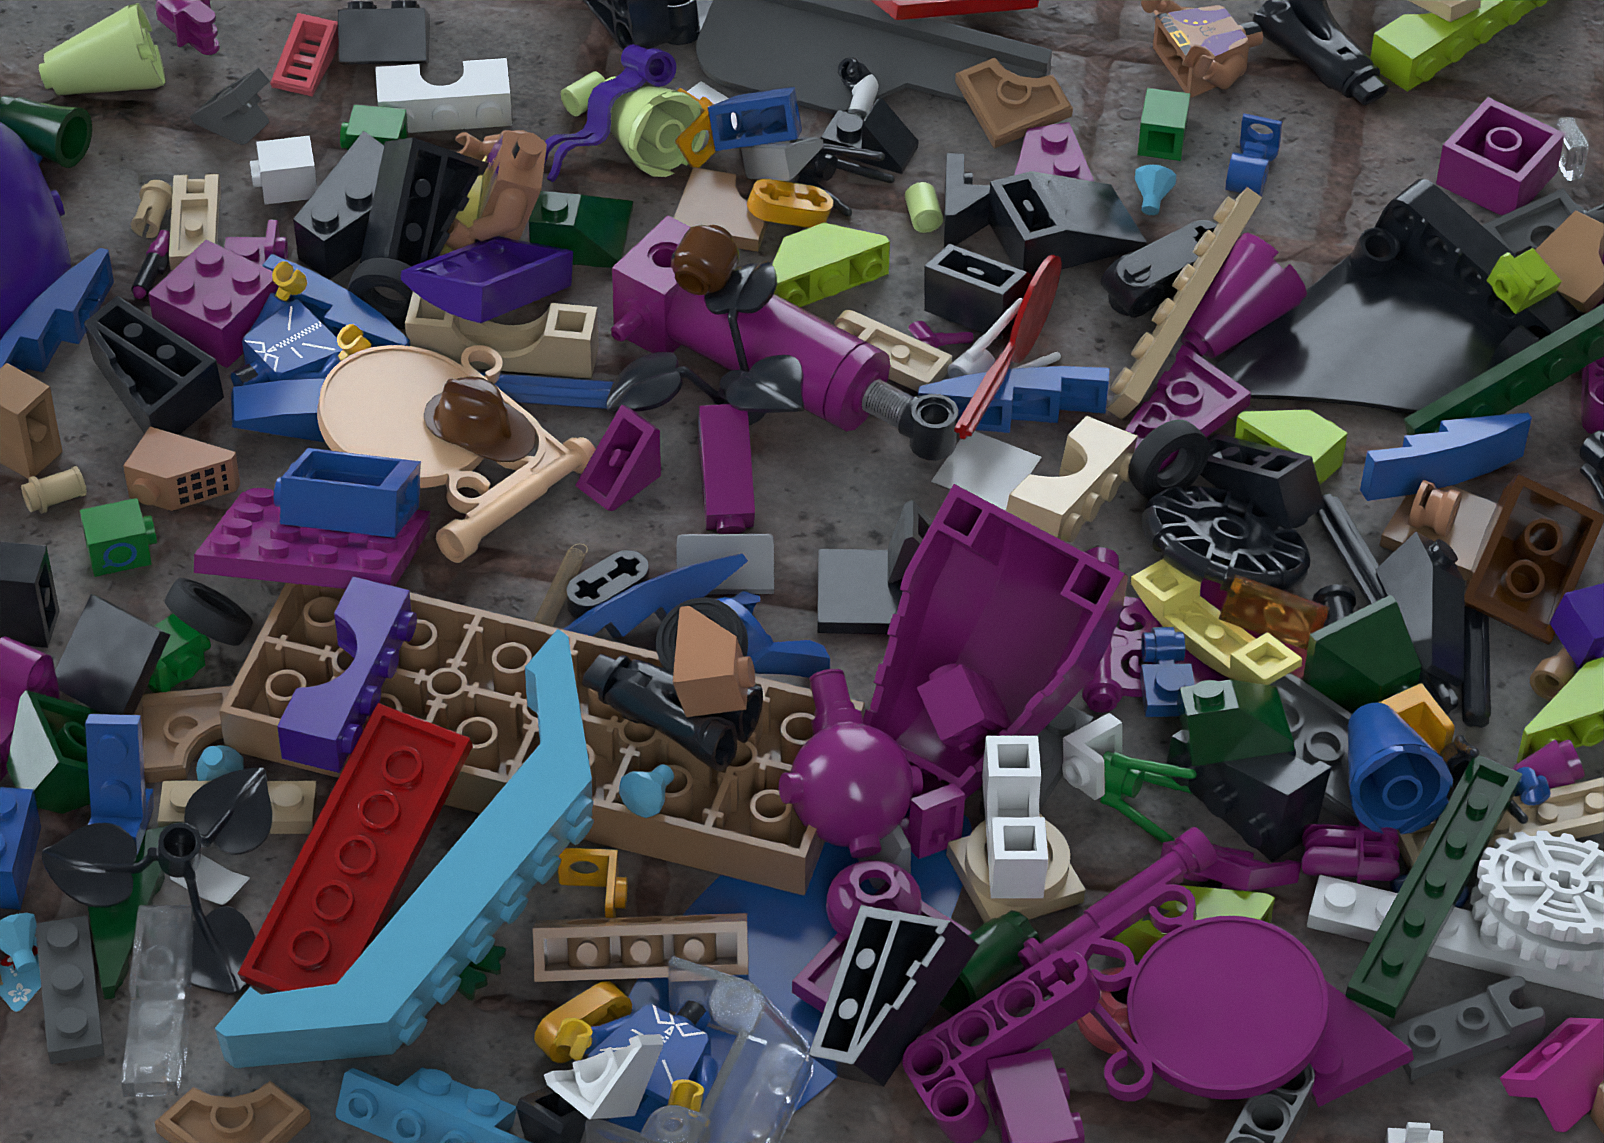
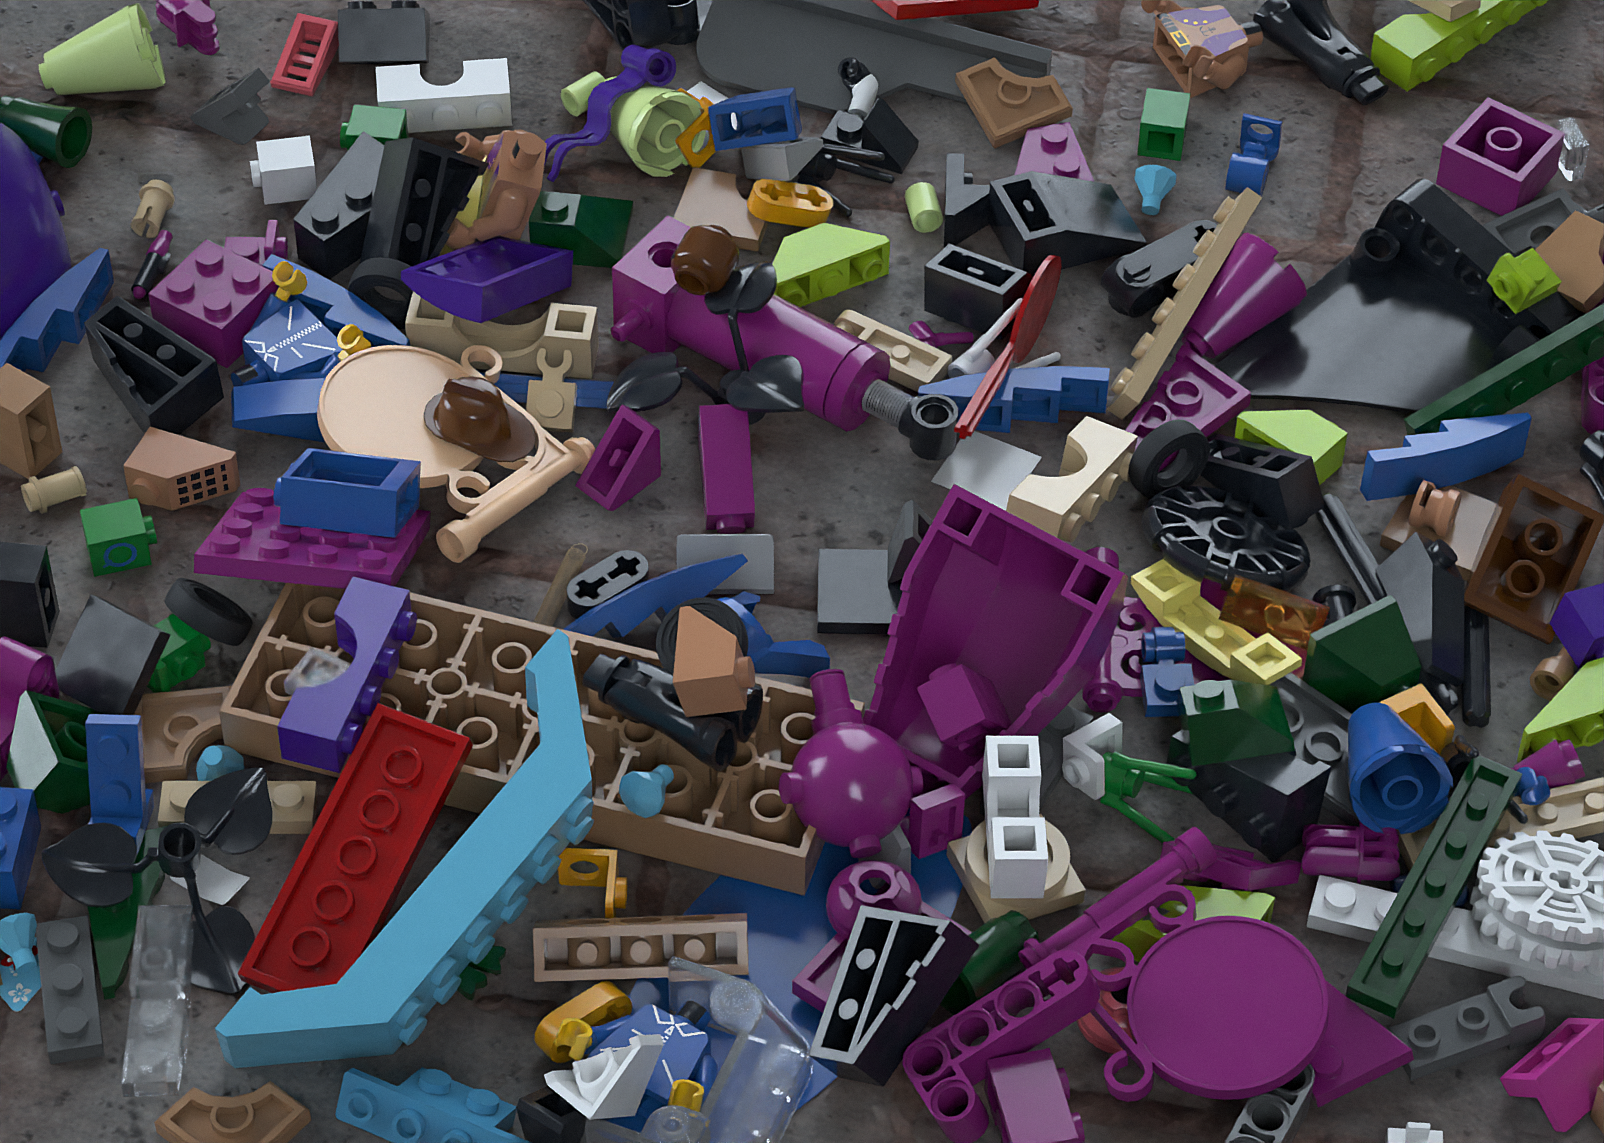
(193, 215): tan plate -> none
(314, 670): none -> clear tile
(552, 399): none -> tan plate

